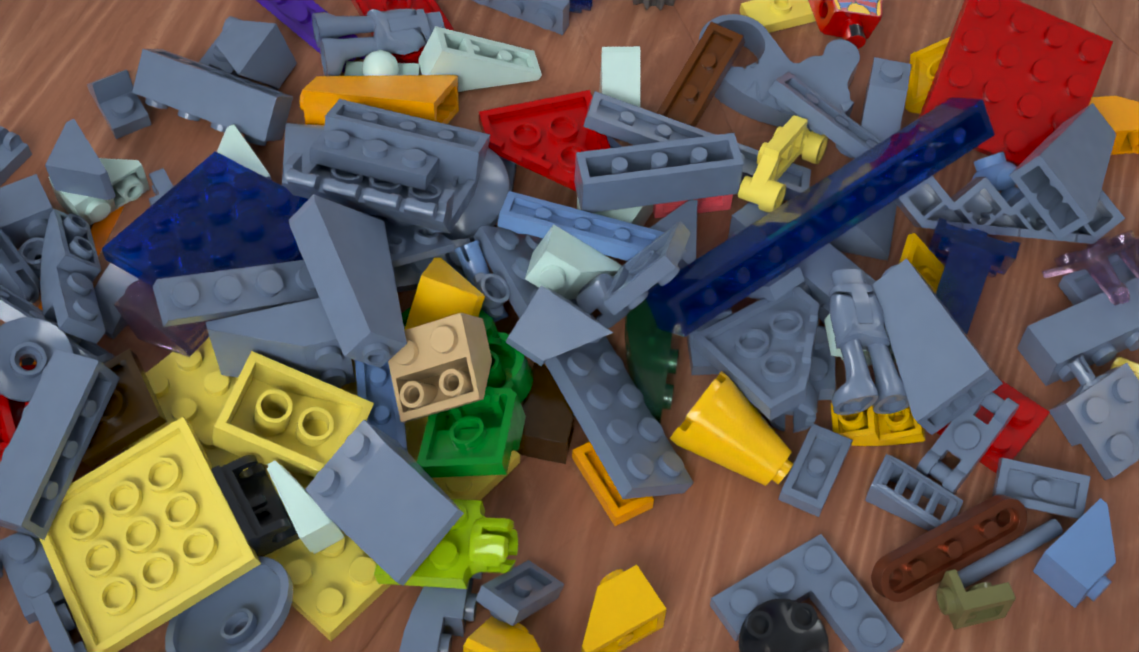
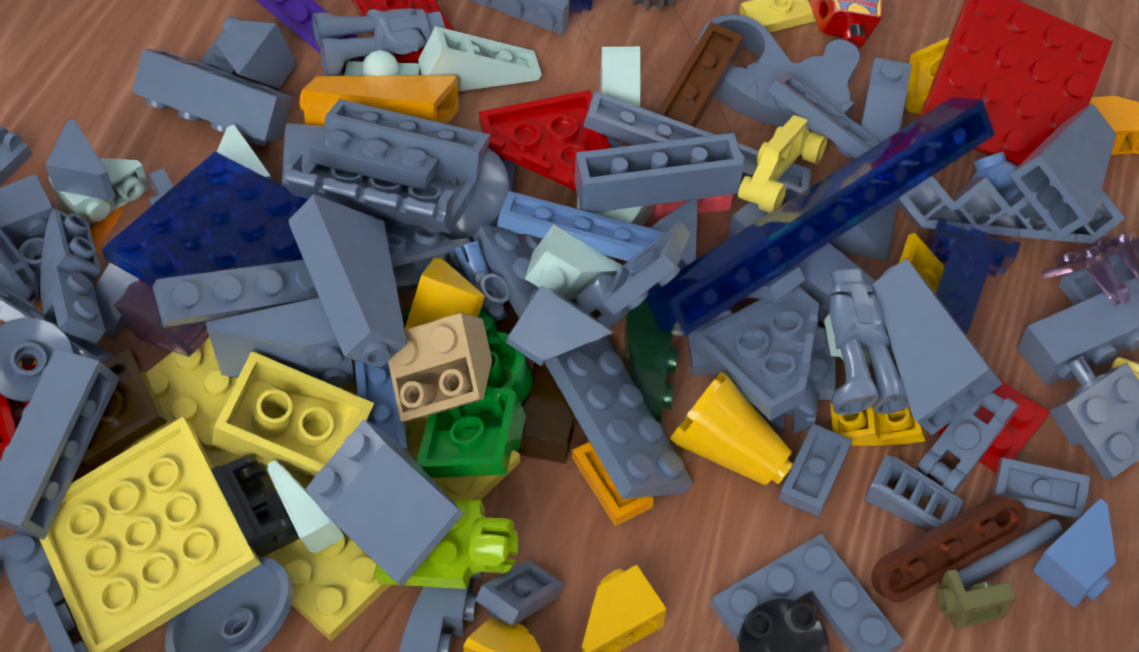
(118, 104): sand blue slope -> none

